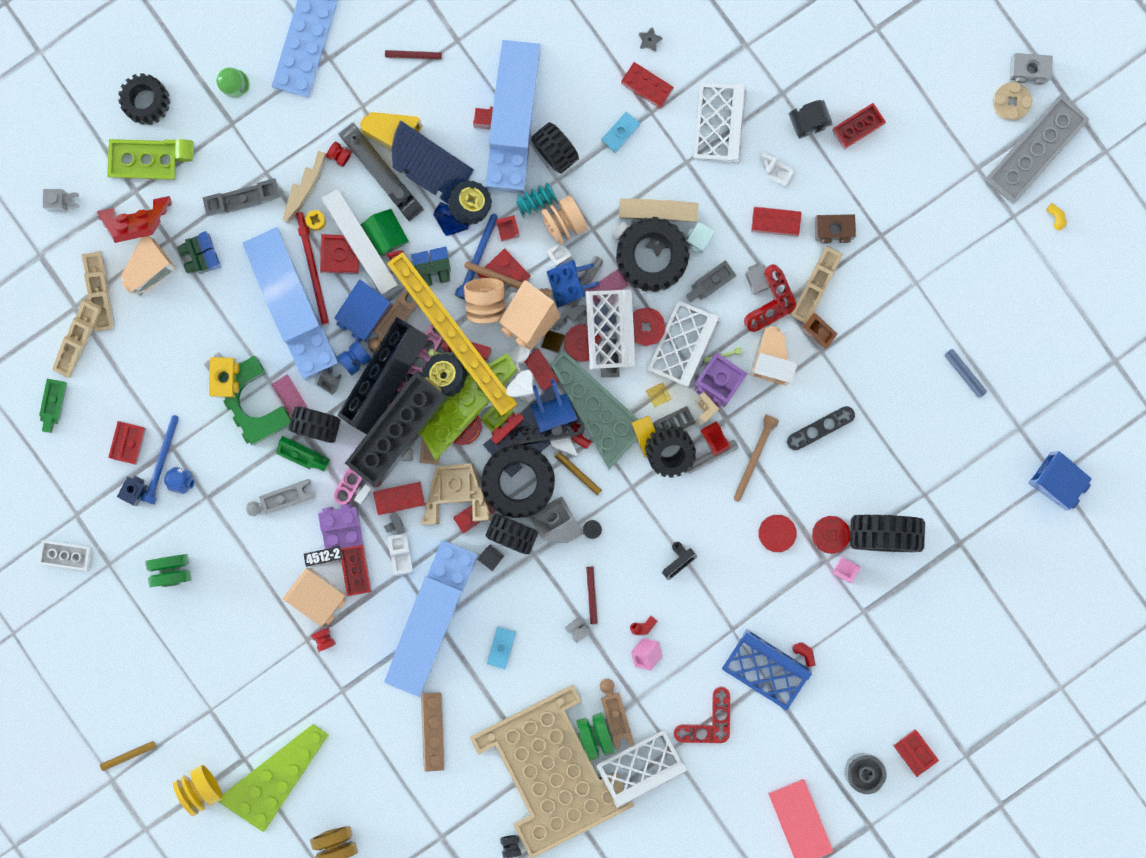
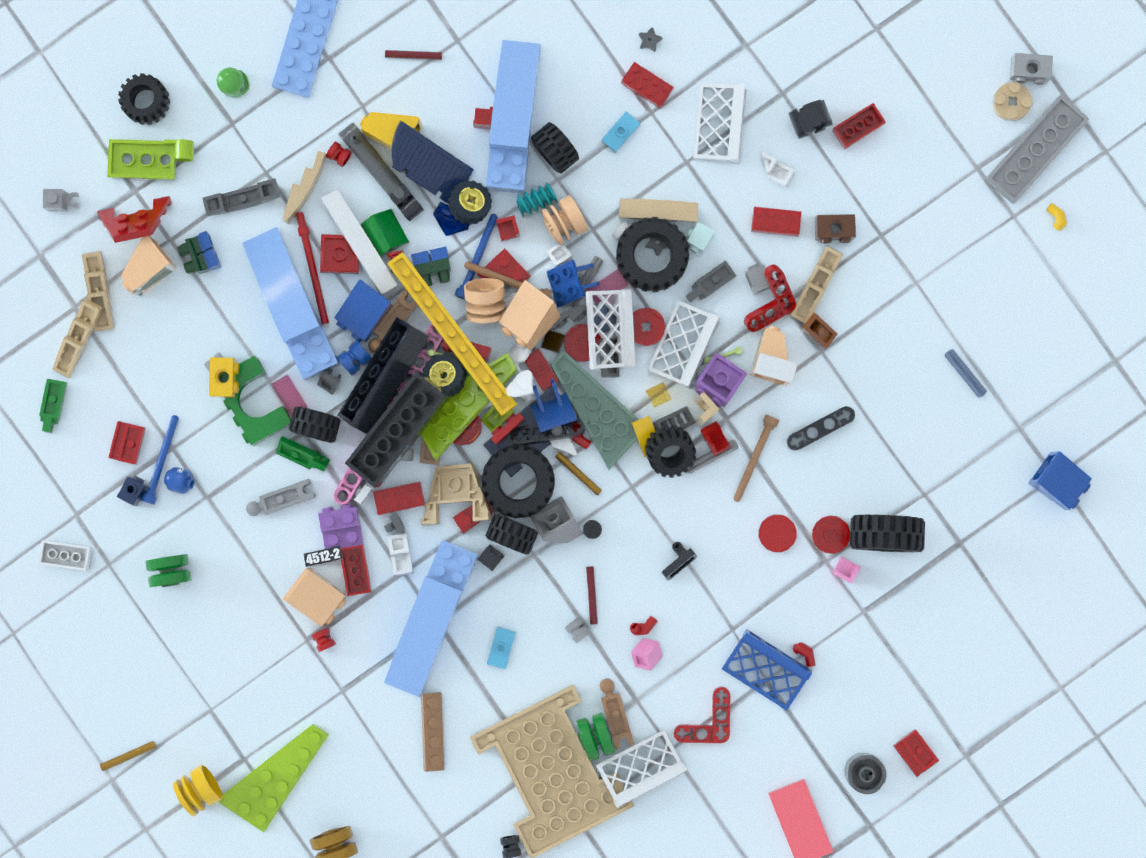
(318, 222): yellow wheel -> none

